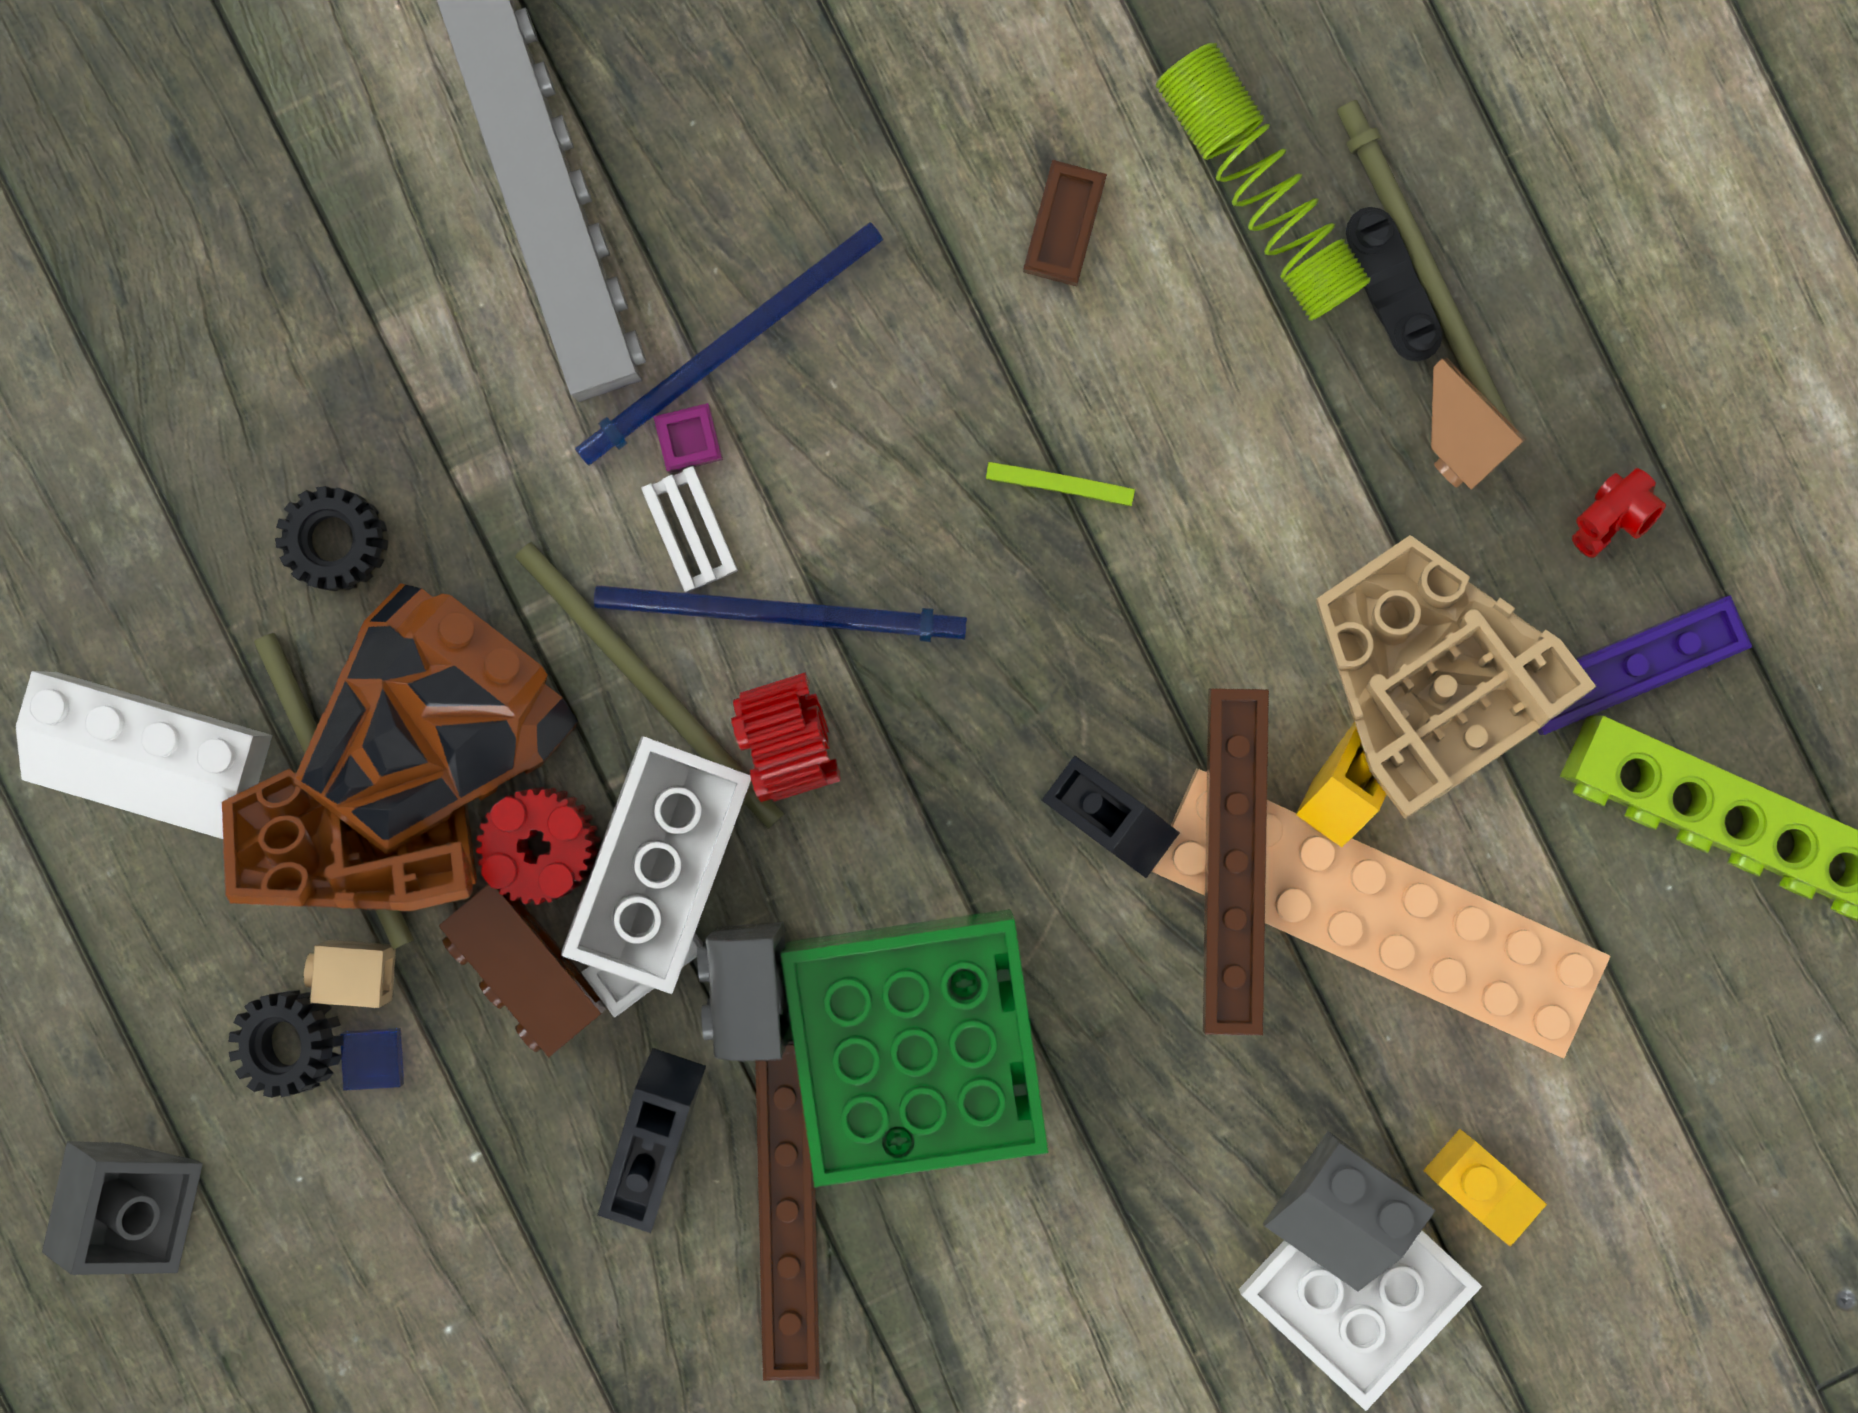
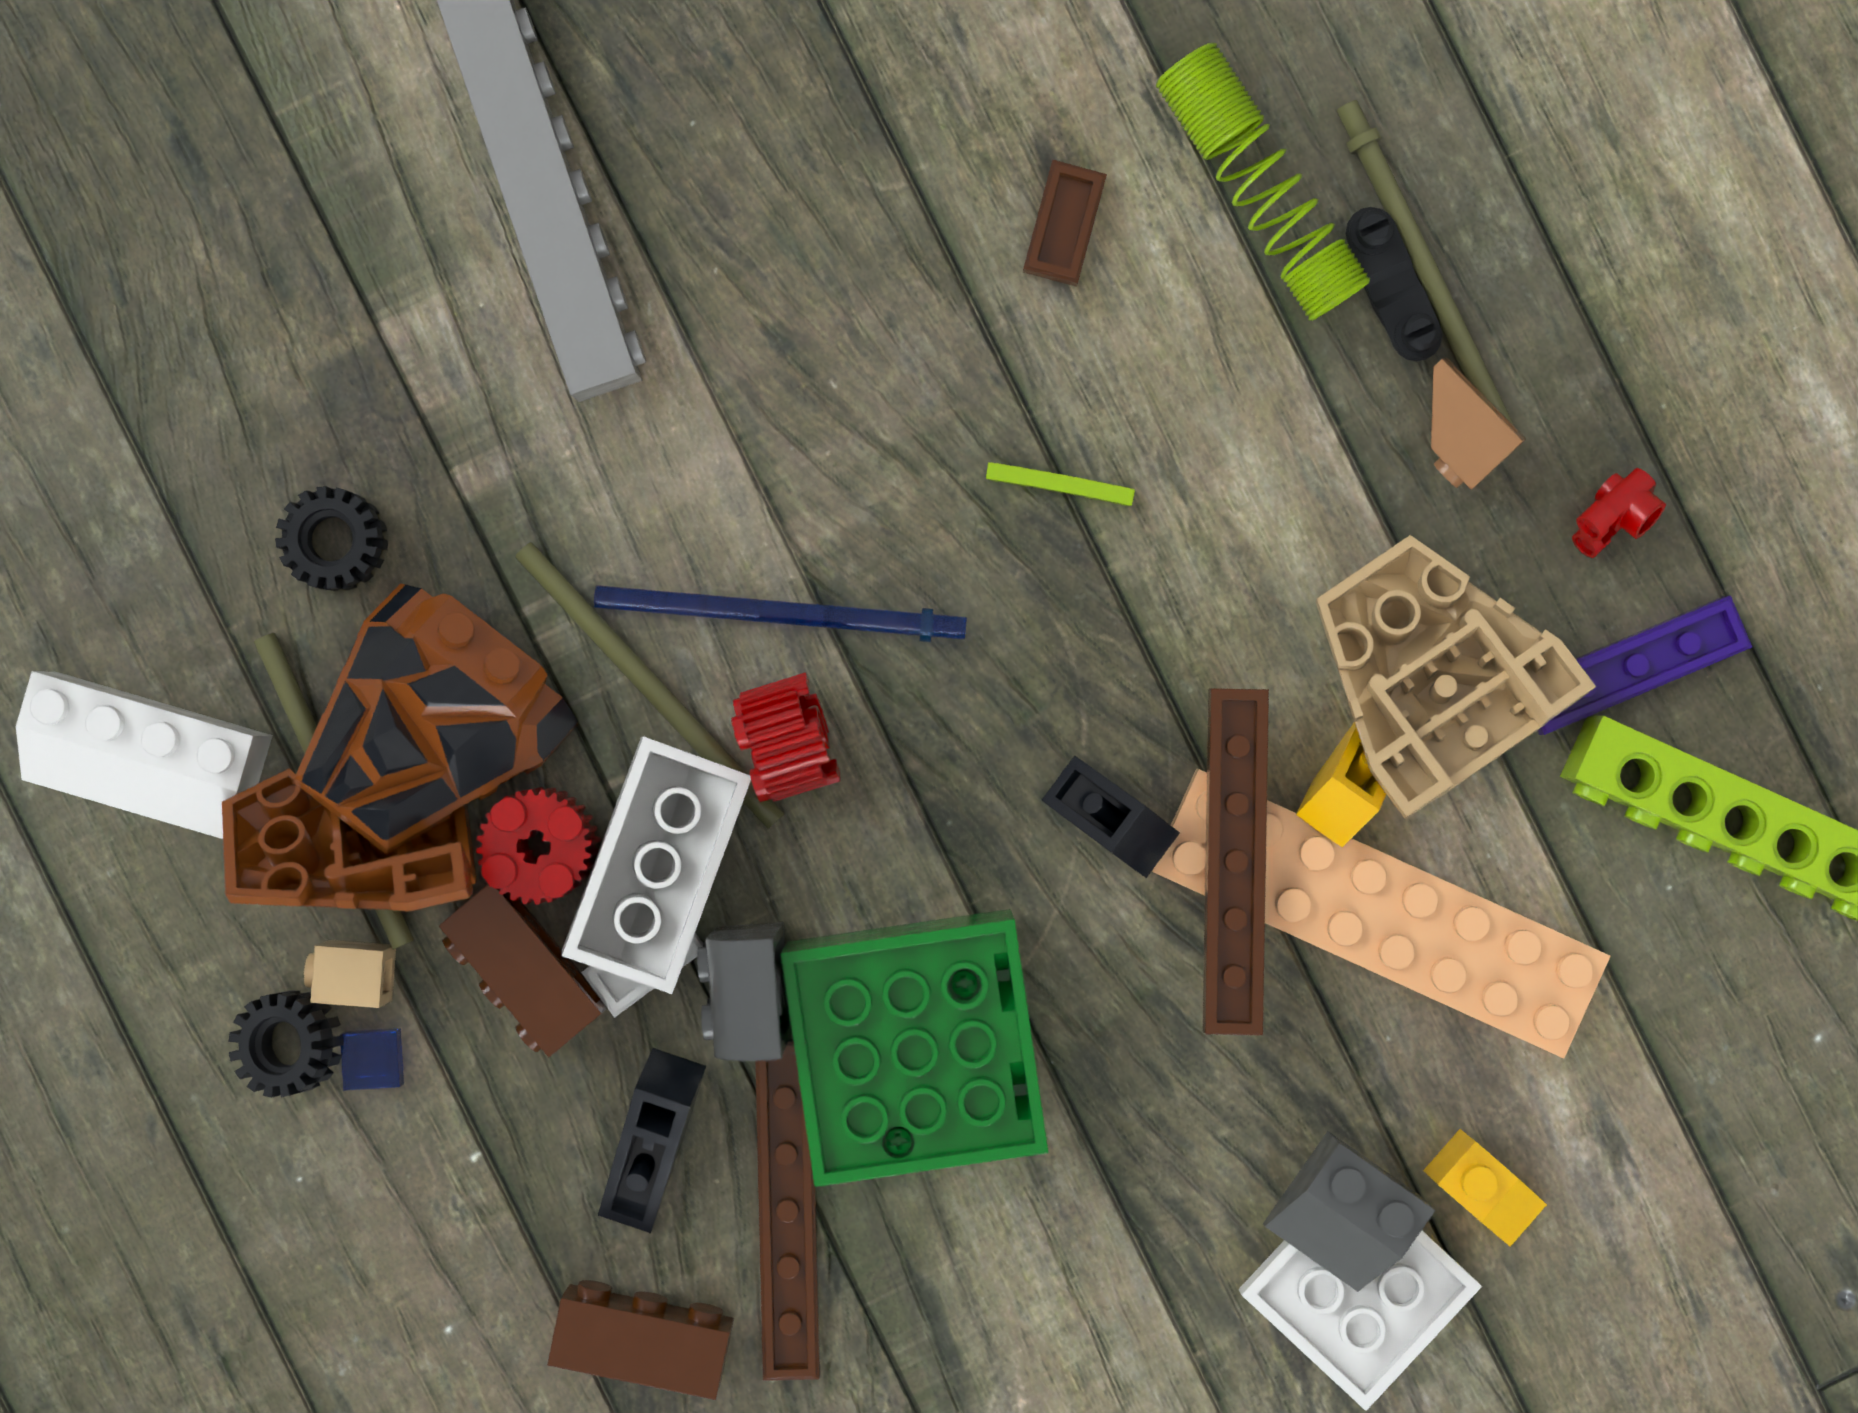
(120, 1209): dark grey slope -> none
(616, 430): clear blue bar -> none
(641, 1339): none -> reddish brown brick
(670, 485): white tile -> none
(688, 438): magenta tile -> none

